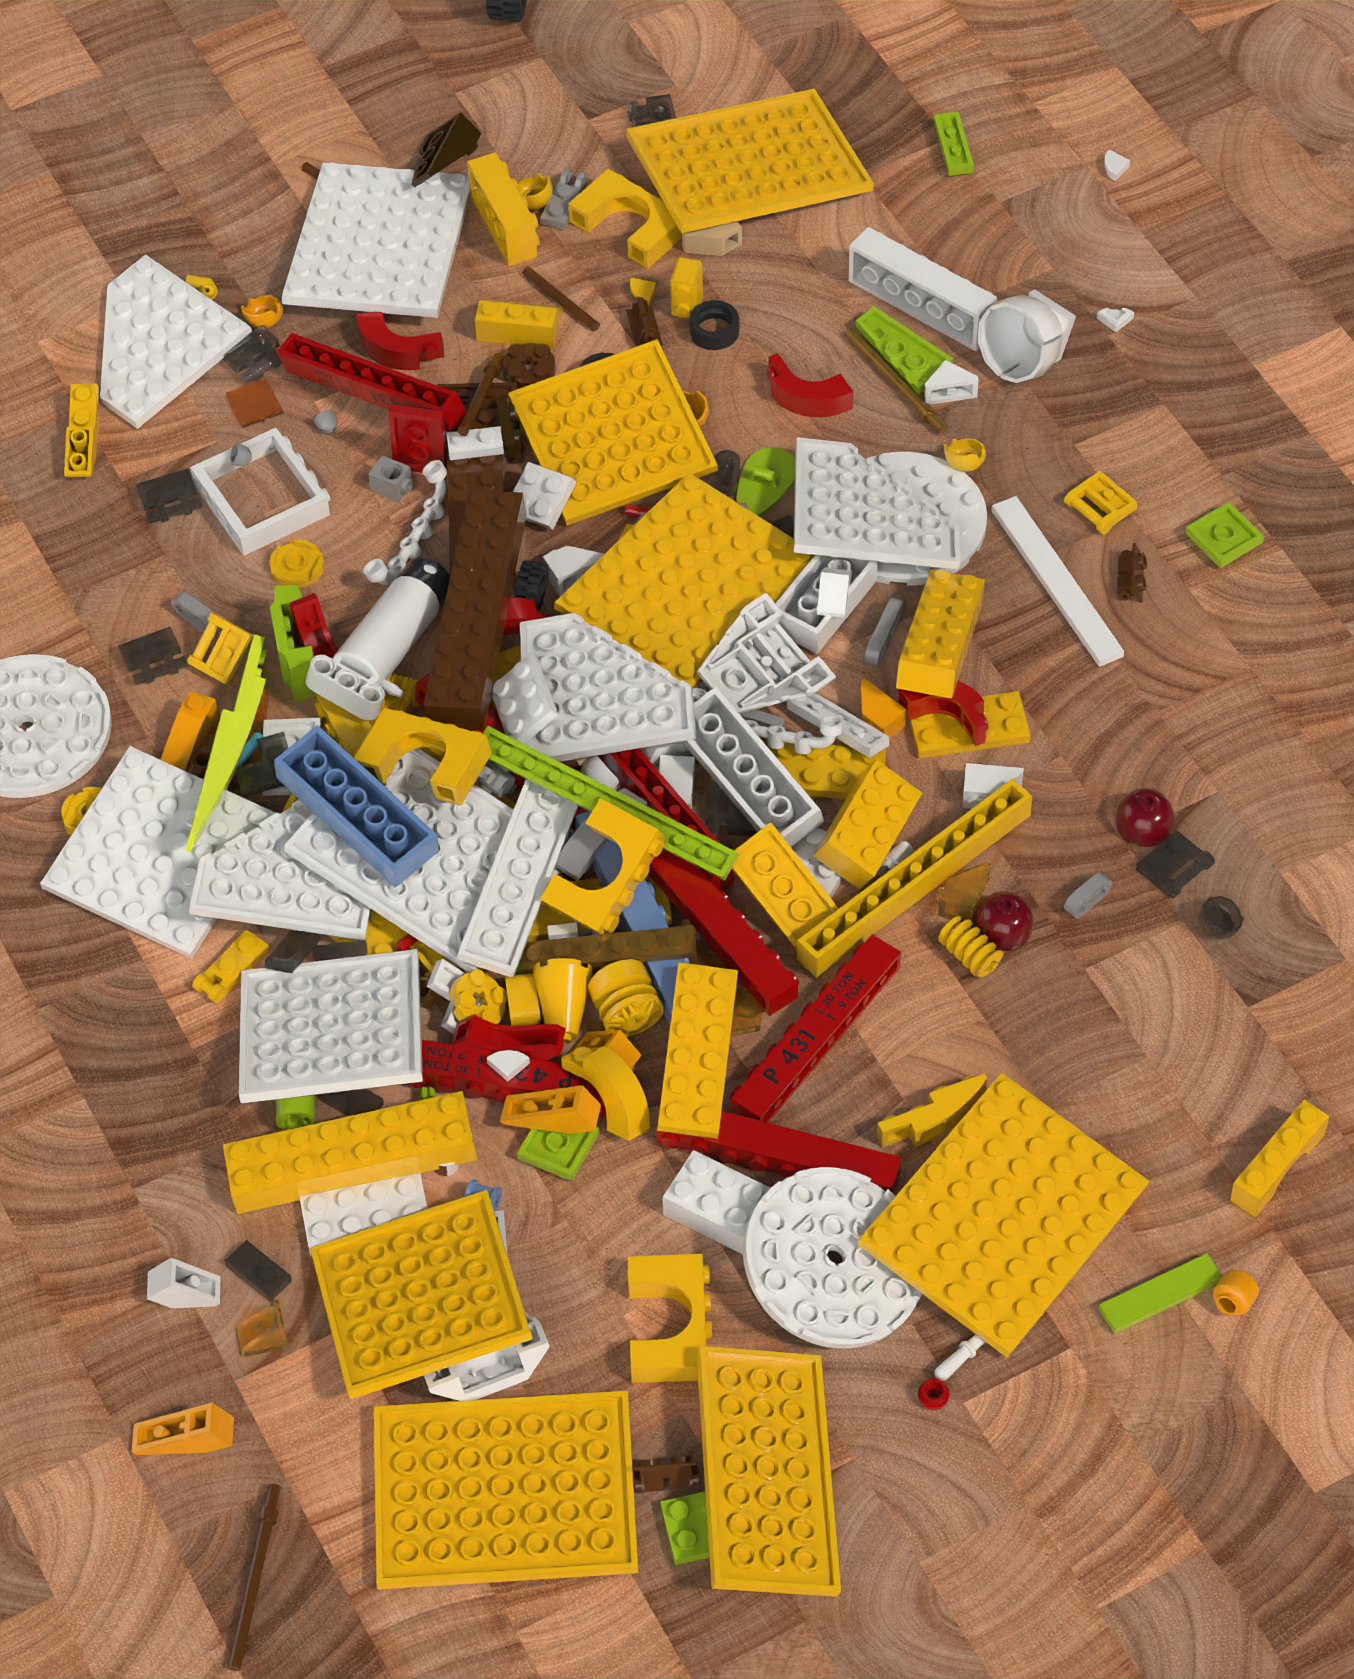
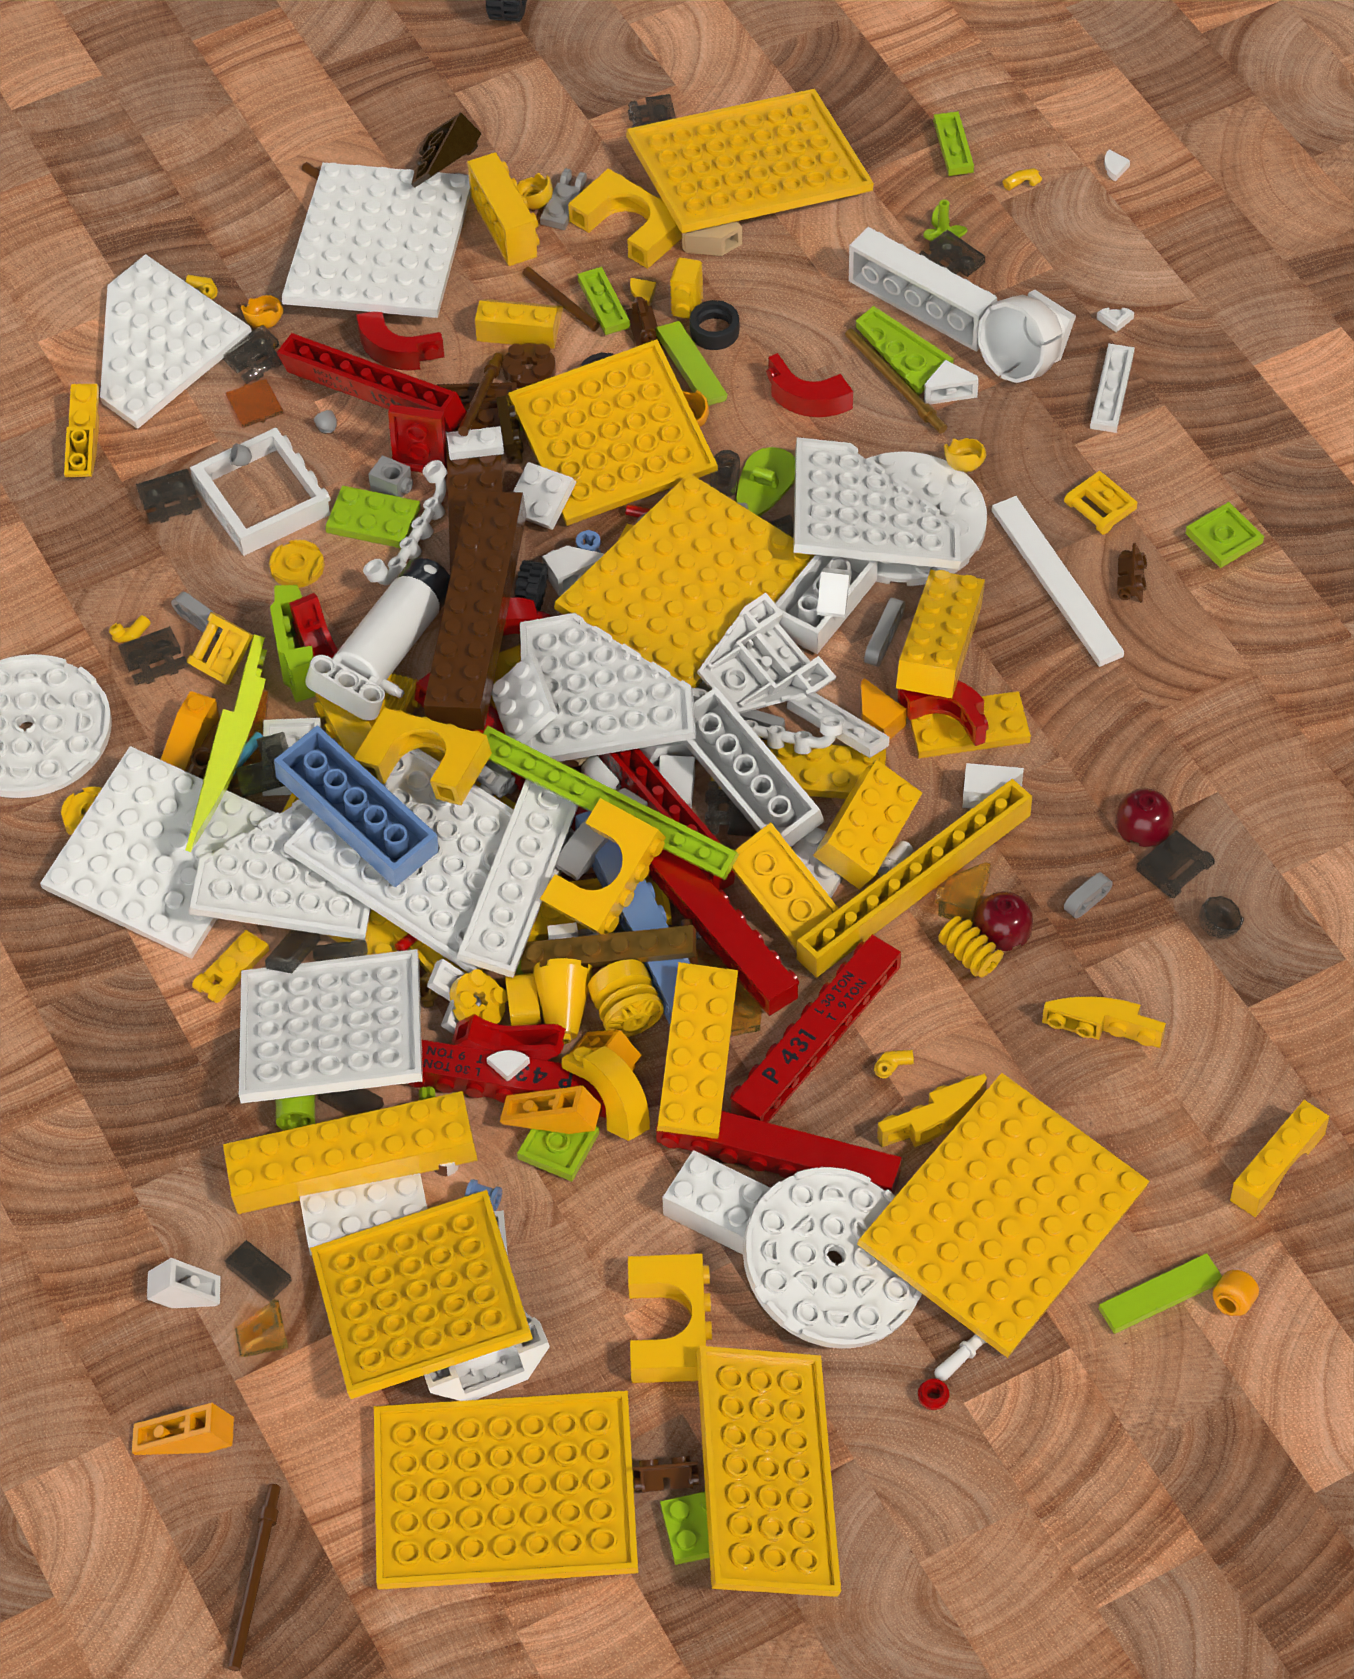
(130, 633): none -> yellow arm
(372, 516): none -> lime plate
(592, 541): none -> medium blue bush
(603, 301): none -> lime plate
(690, 362): none -> lime tile
(891, 1060): none -> yellow arm
(941, 221): none -> lime plant
(956, 253): none -> clear smoke plate
(1021, 176): none -> yellow arm
(1096, 1014): none -> yellow slope
(1112, 388): none -> white tile

